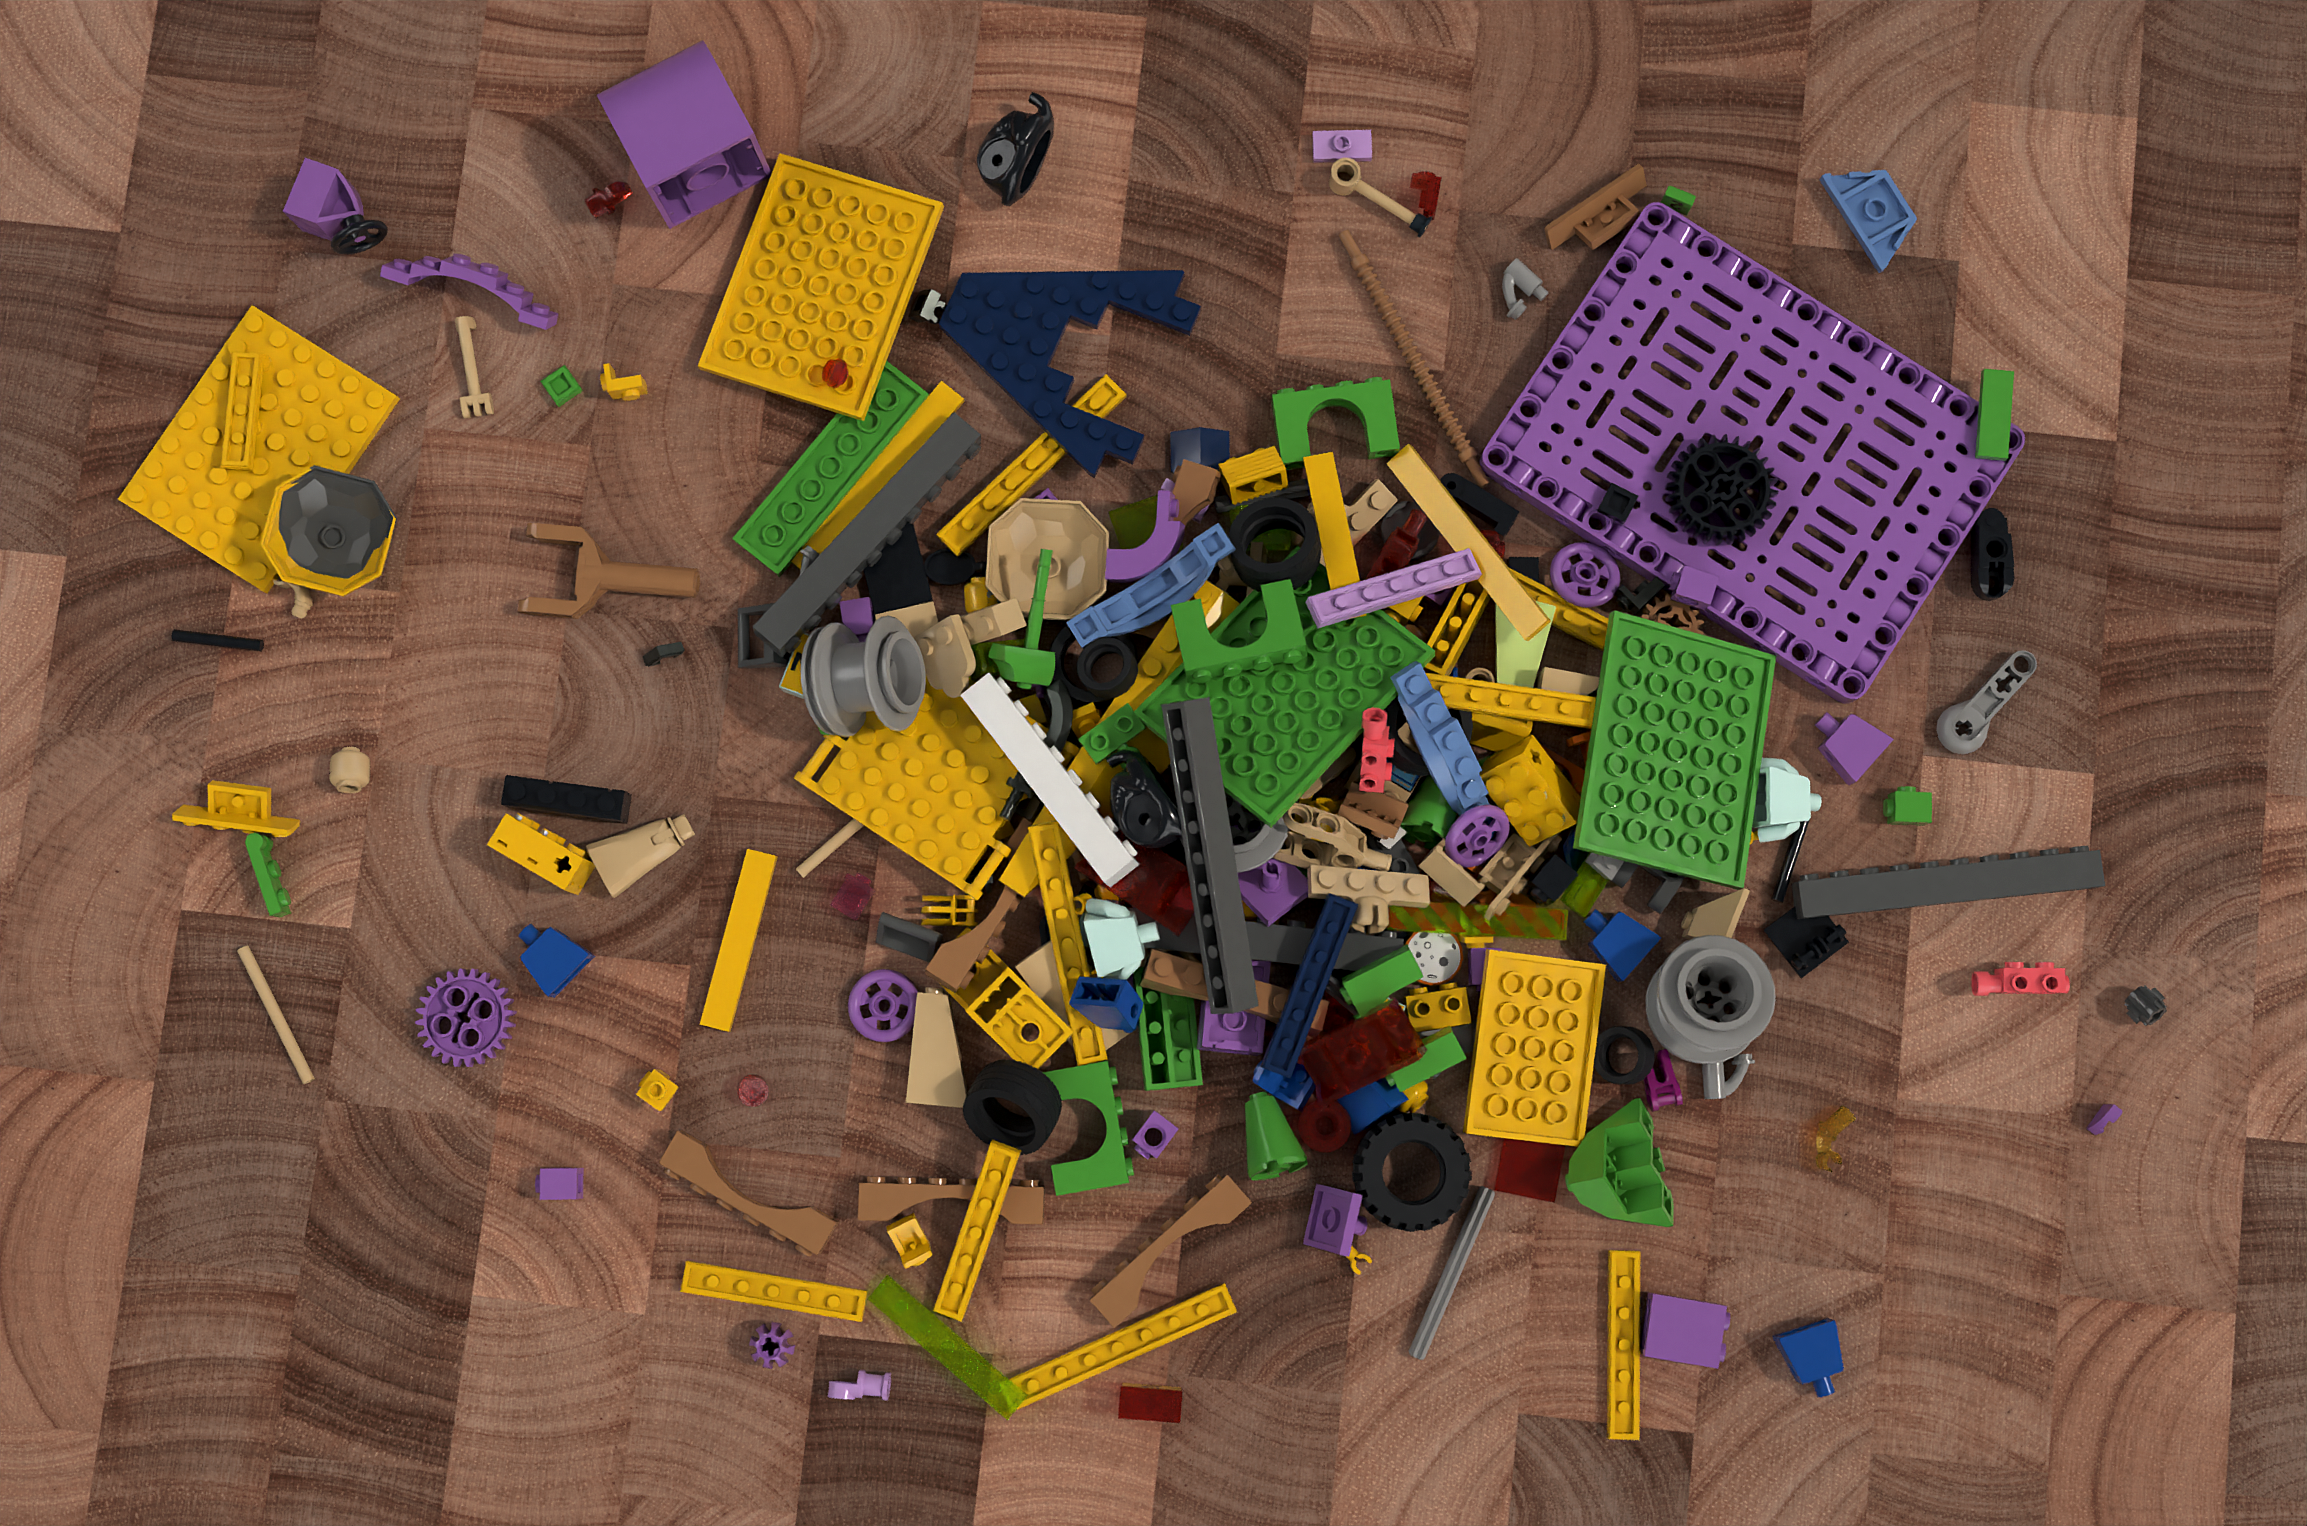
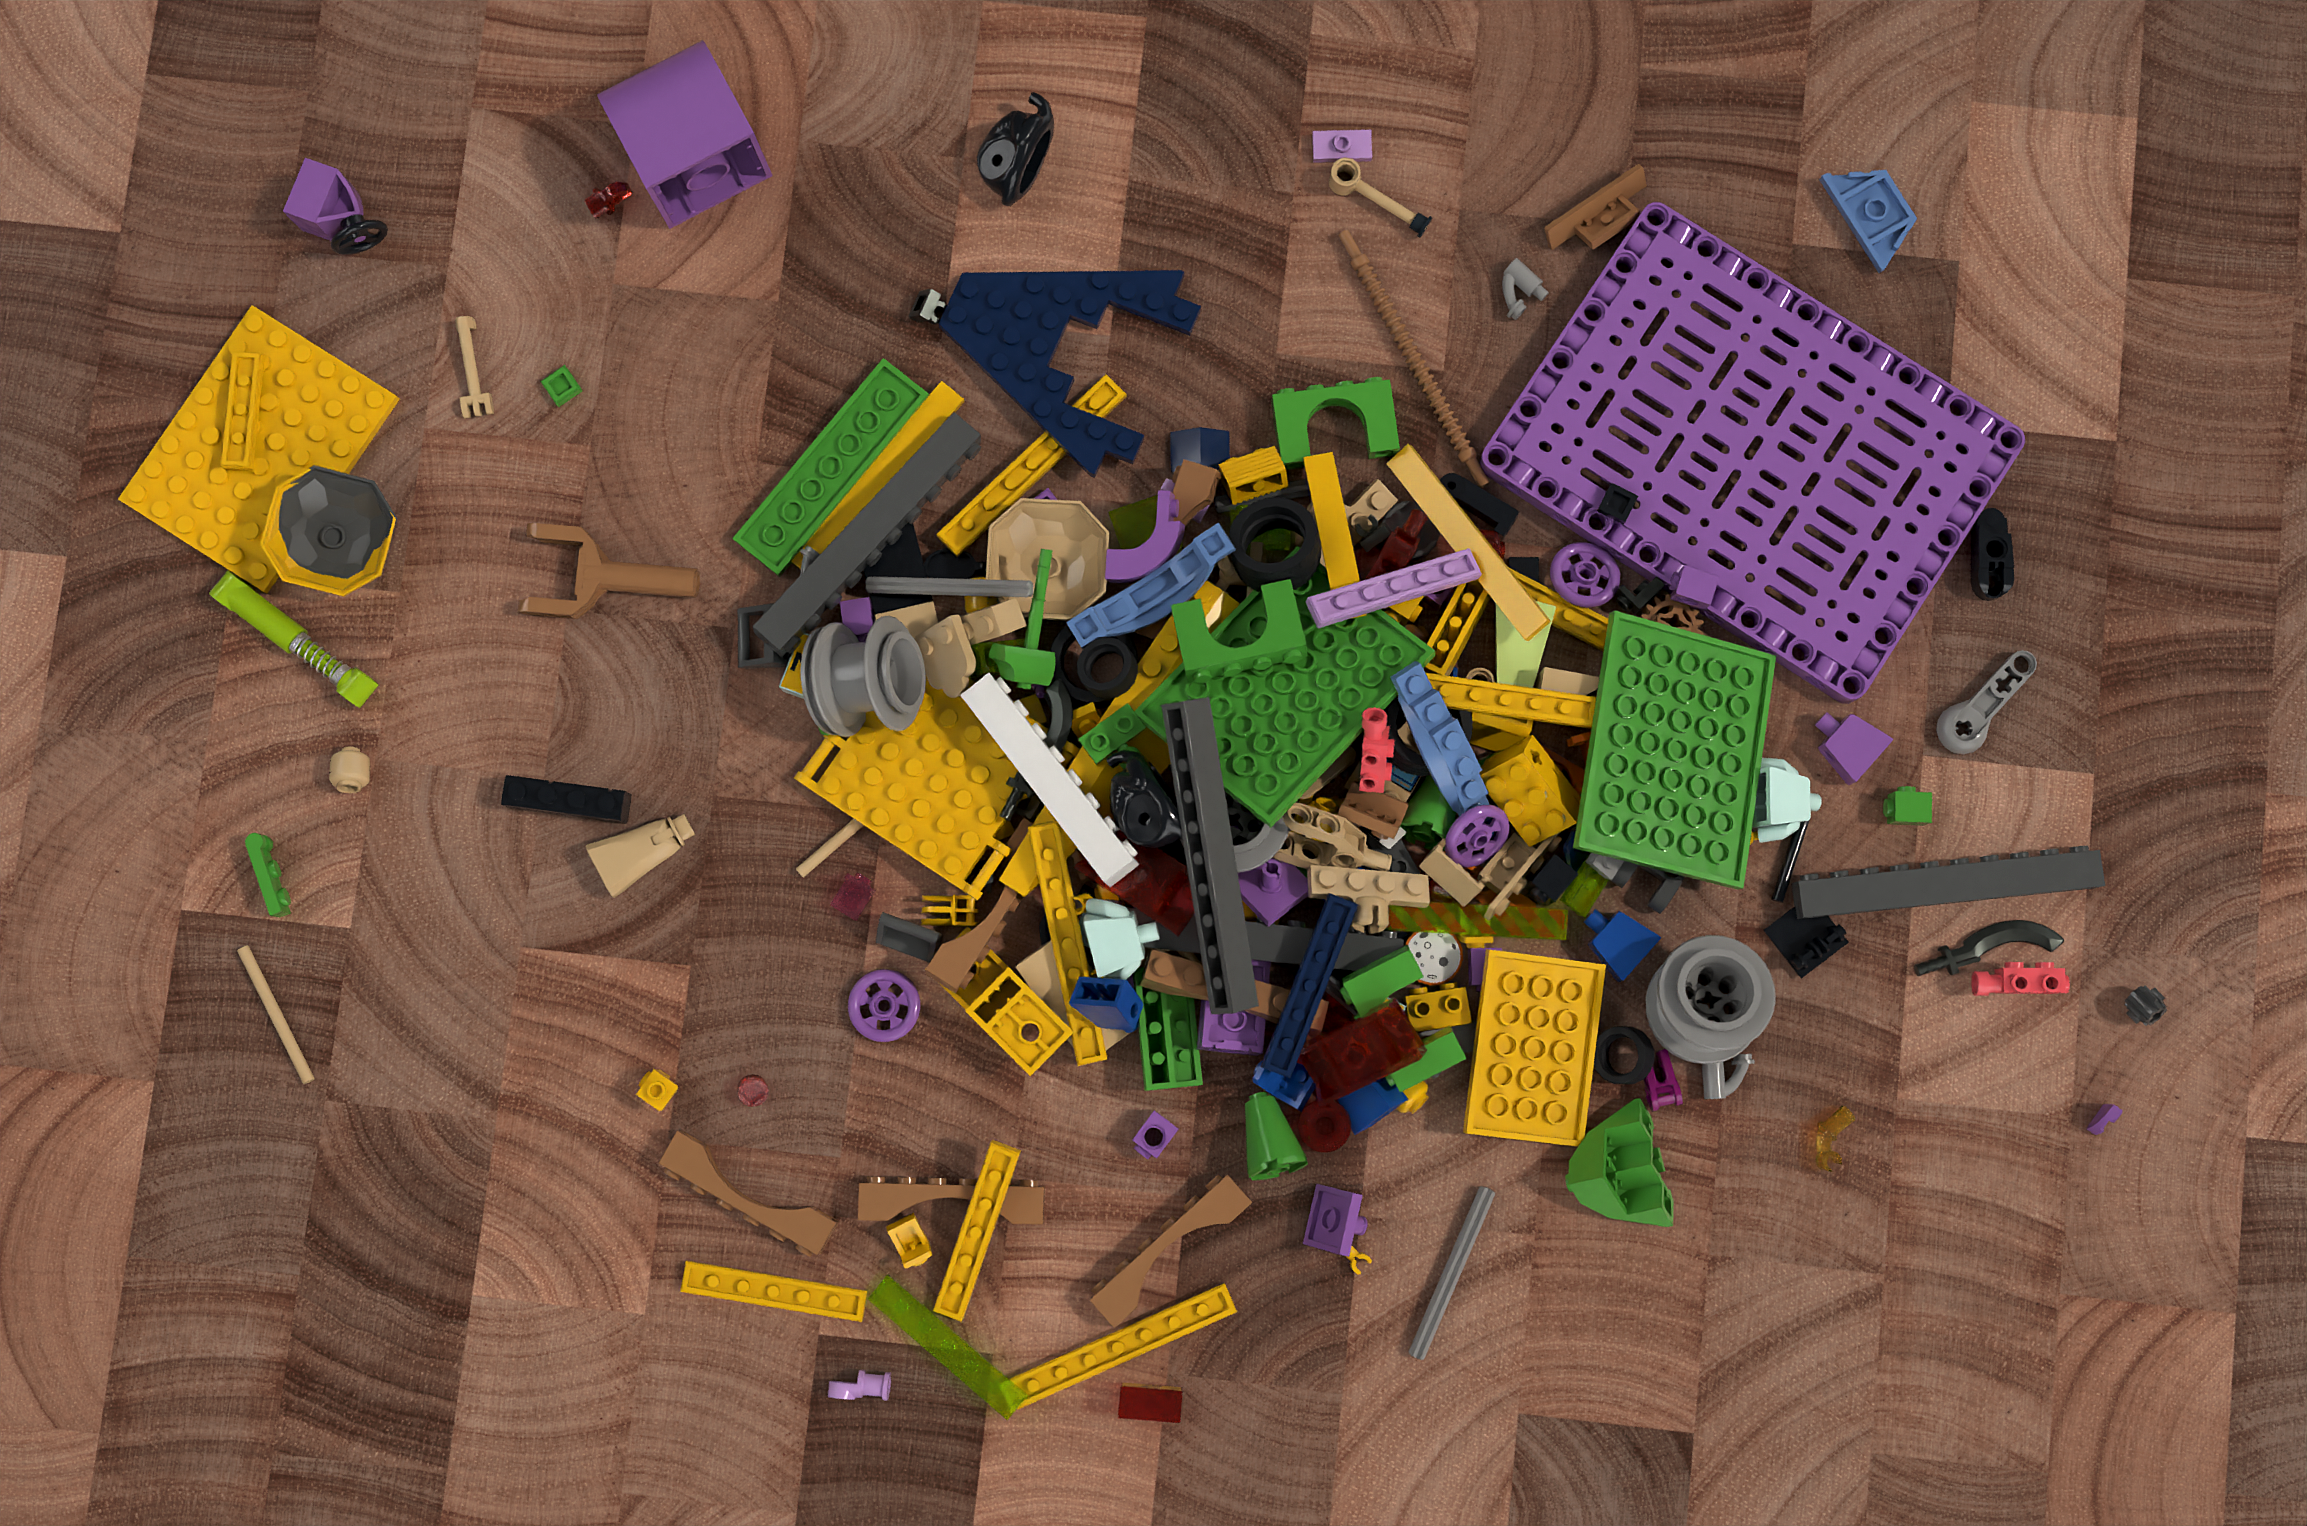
(217, 640): black bar -> none
(237, 808): yellow bracket -> none
(291, 637): none -> lime piece
(302, 598): tan piece -> none
(441, 1005): medium lavender gear -> none
(485, 275): medium lavender piece -> none
(542, 852): yellow piece -> none
(552, 958): blue torso -> none
(560, 1183): medium lavender brick -> none
(626, 388): yellow bracket -> none
(663, 651): pearl dark grey tile -> none
(738, 940): yellow tile -> none
(767, 1353): medium lavender piece -> none
(821, 283): yellow plate -> none
(835, 372): clear red plate -> none
(935, 1057): tan slope -> none
(947, 586): none -> light grey axle
(1024, 1087): black tyre -> none
(1108, 1164): bright green arch -> none
(1374, 535): none -> pearl dark grey tile
(1429, 186): clear red bracket -> none
(1453, 1164): black tyre -> none
(1529, 1169): clear red tile -> none
(1623, 1345): yellow tile -> none
(1678, 200): bright green tile -> none
(1684, 1330): medium lavender brick -> none
(1715, 917): tan slope -> none
(1717, 502): black gear -> none
(1812, 1354): blue torso -> none
(1987, 939): none -> pearl dark grey sword
(1994, 414): bright green tile -> none

